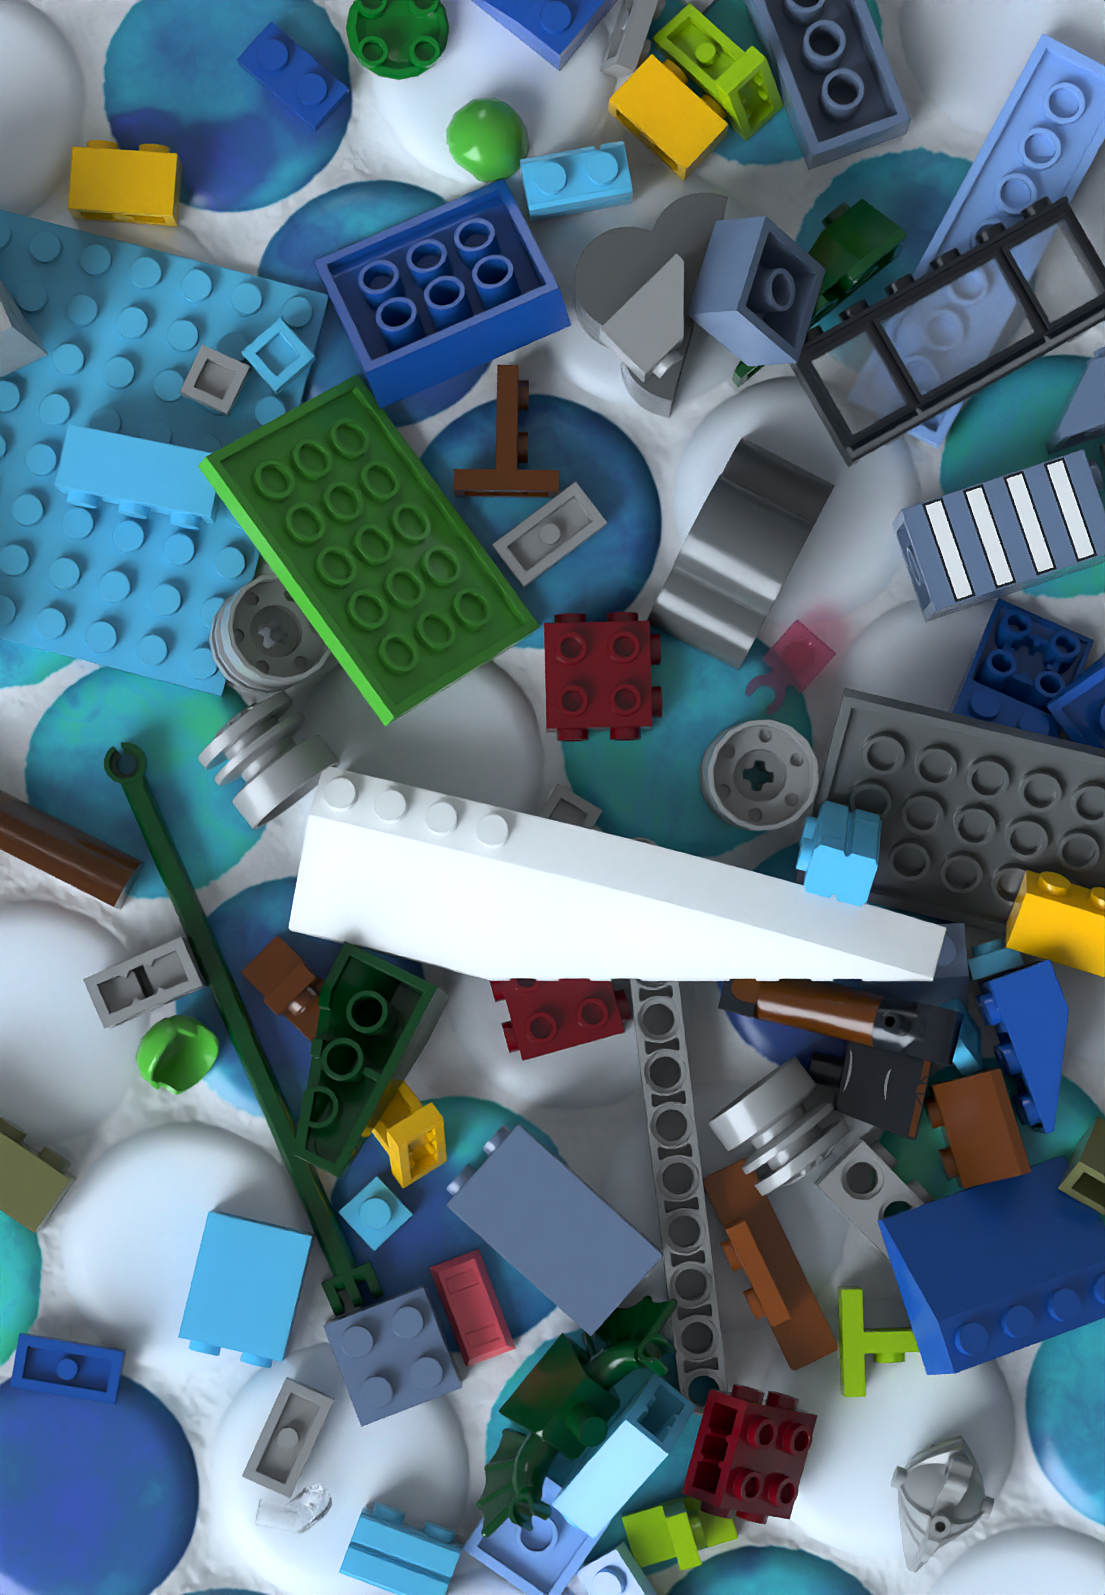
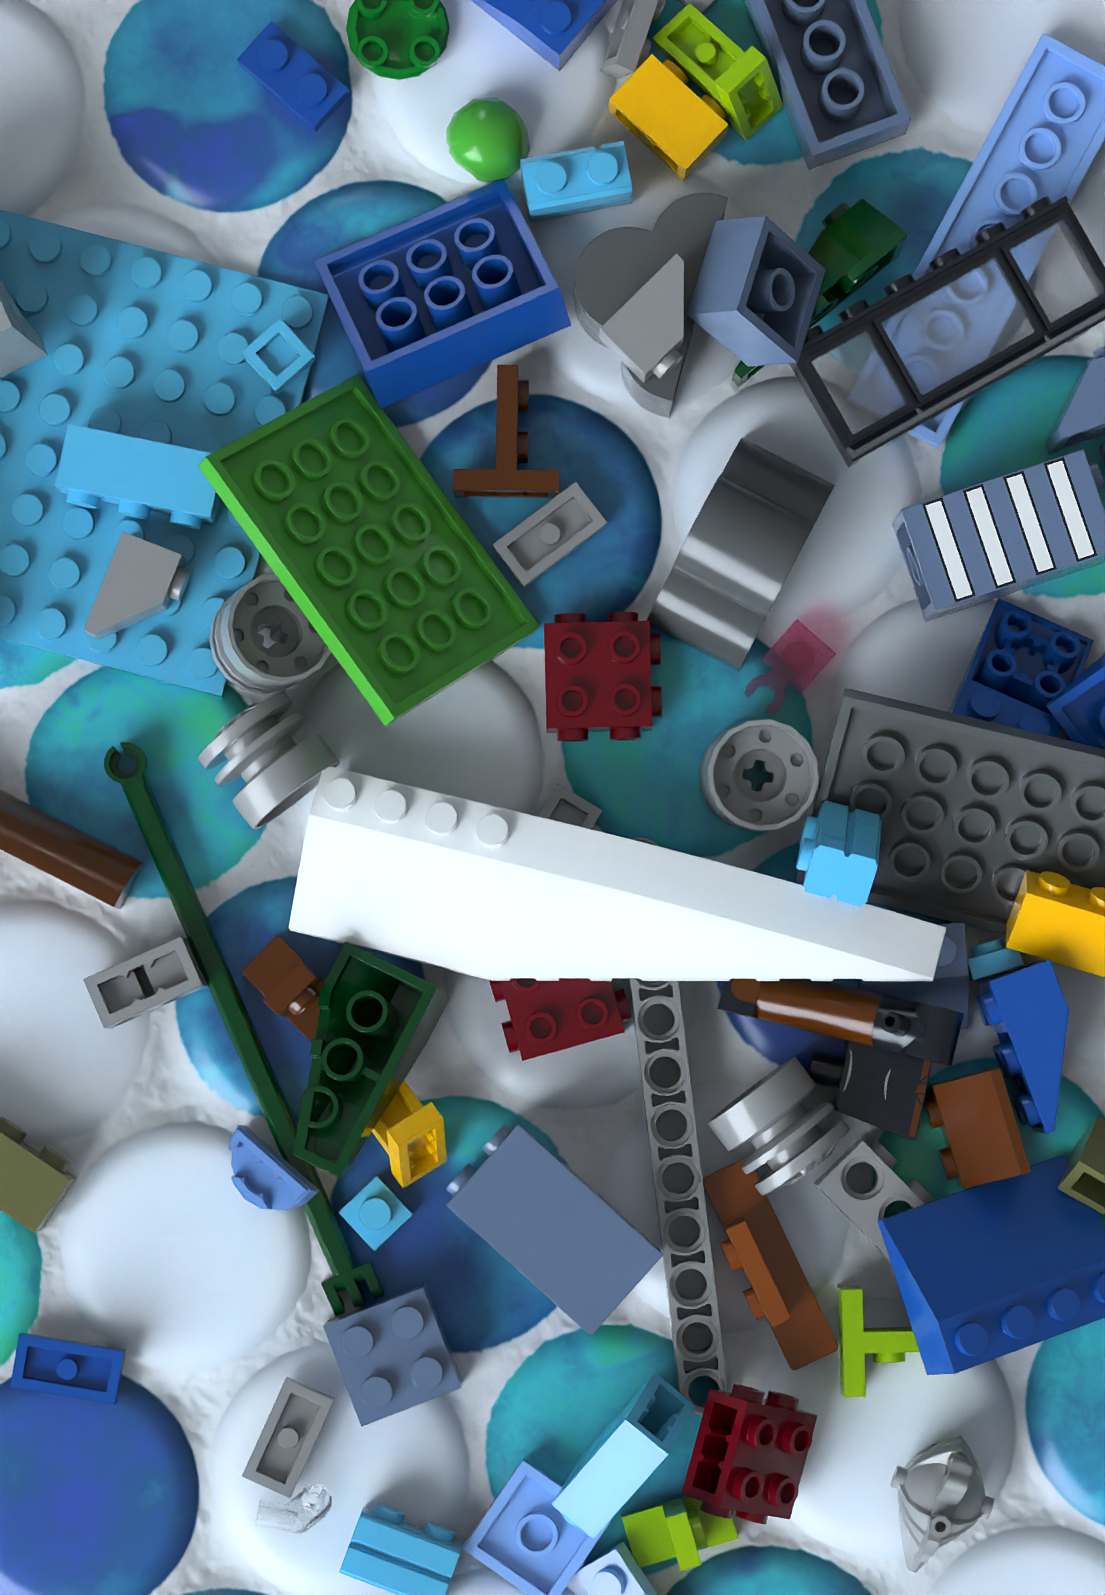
(125, 184): yellow brick -> none
(136, 586): none -> light grey slope
(177, 1053): bright green hair -> none
(215, 380): light grey plate -> none
(246, 1288): medium azure brick -> none
(264, 1175): none -> medium blue plate
(472, 1307): coral tile -> none
(568, 1407): dark green torso -> none
(968, 1049): medium azure plate -> none

